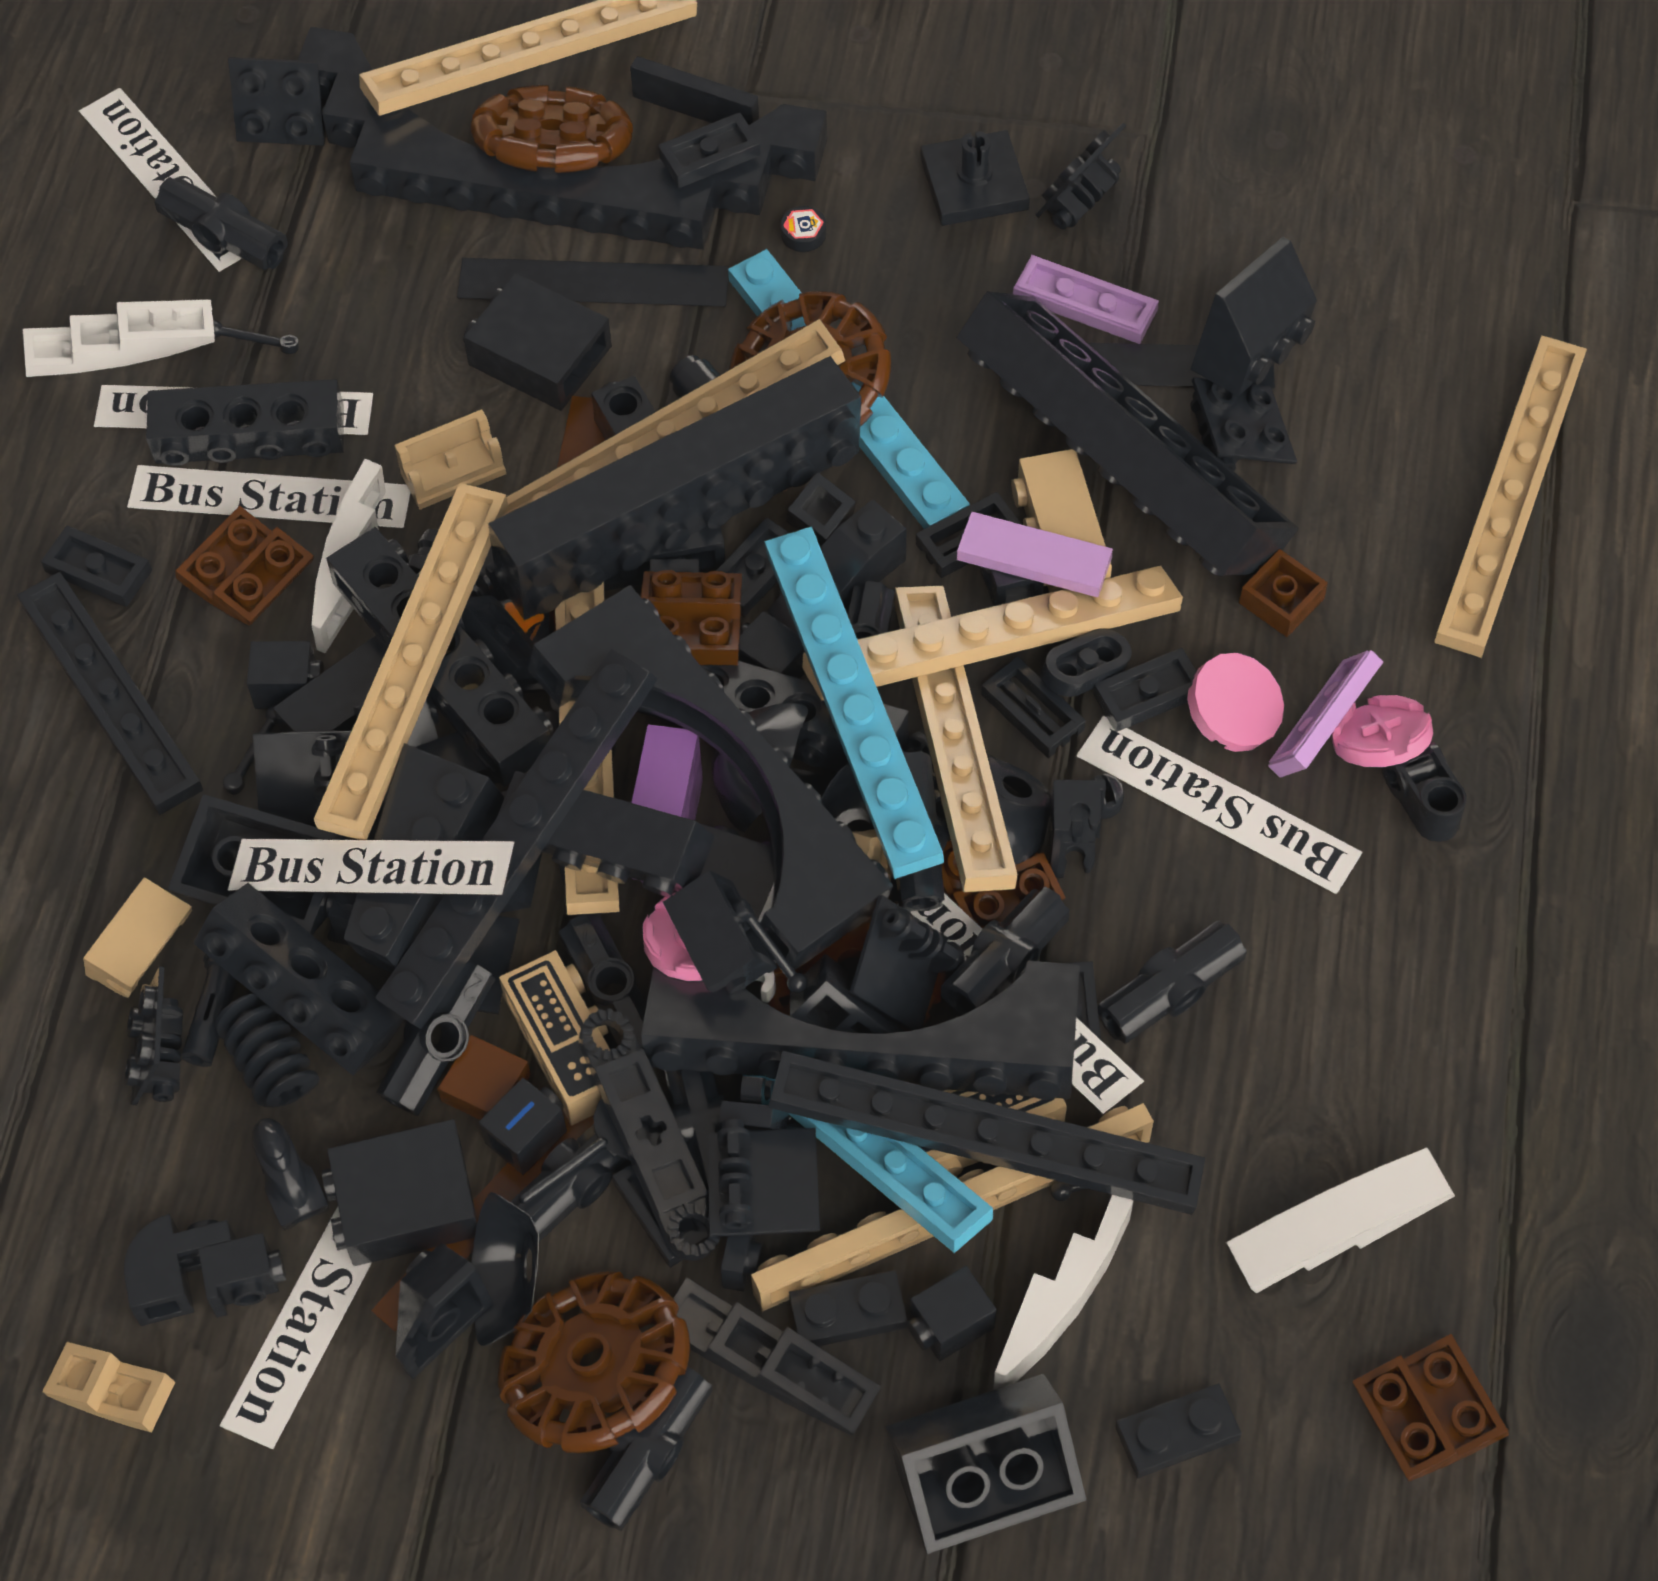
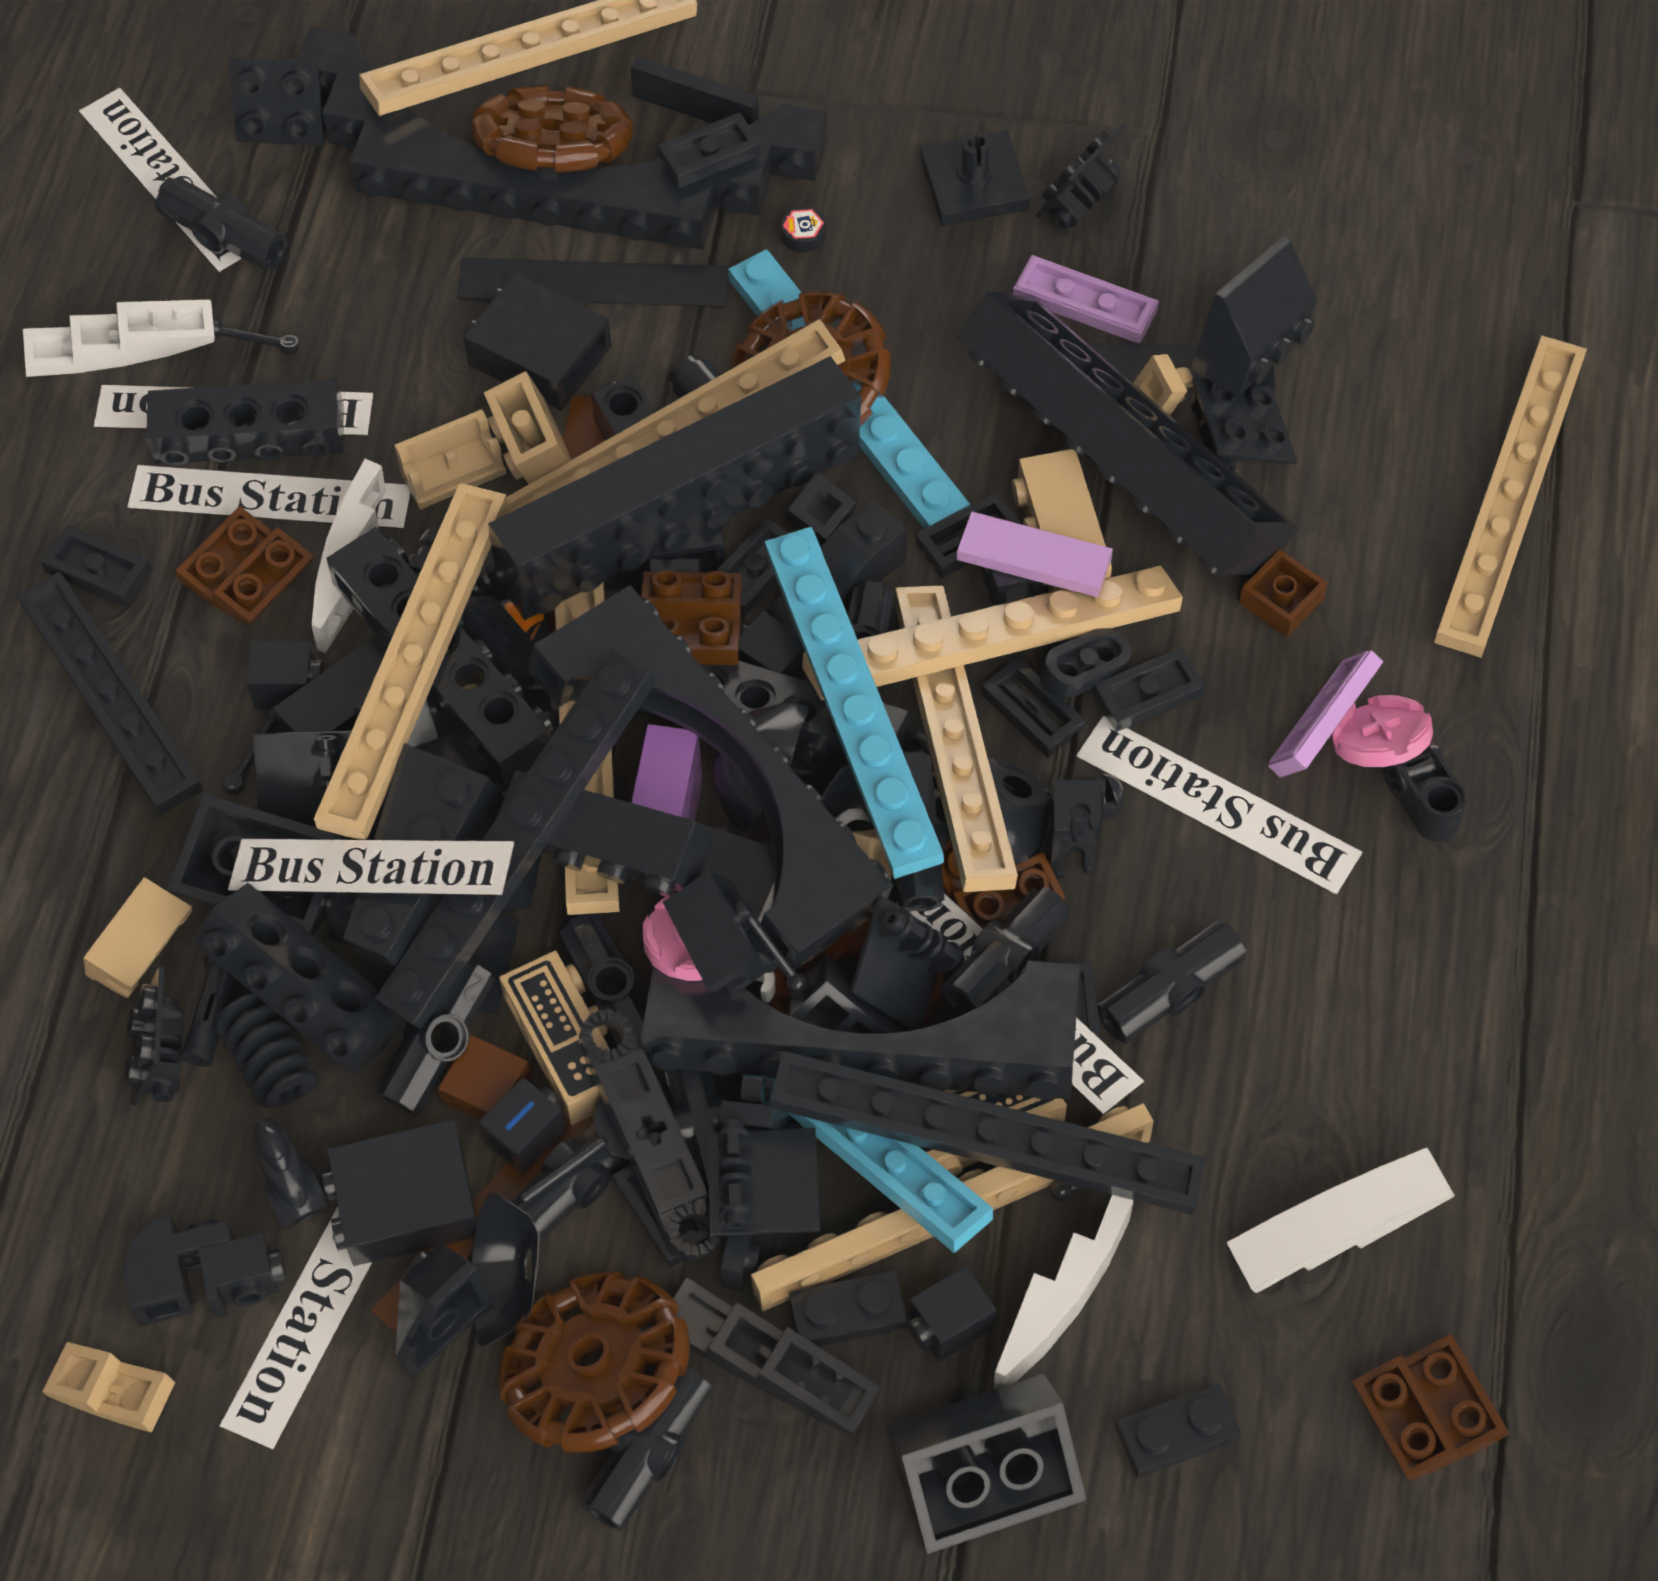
(527, 428): none -> tan brick
(1164, 382): none -> tan tile
(1236, 702): bright pink tile -> none

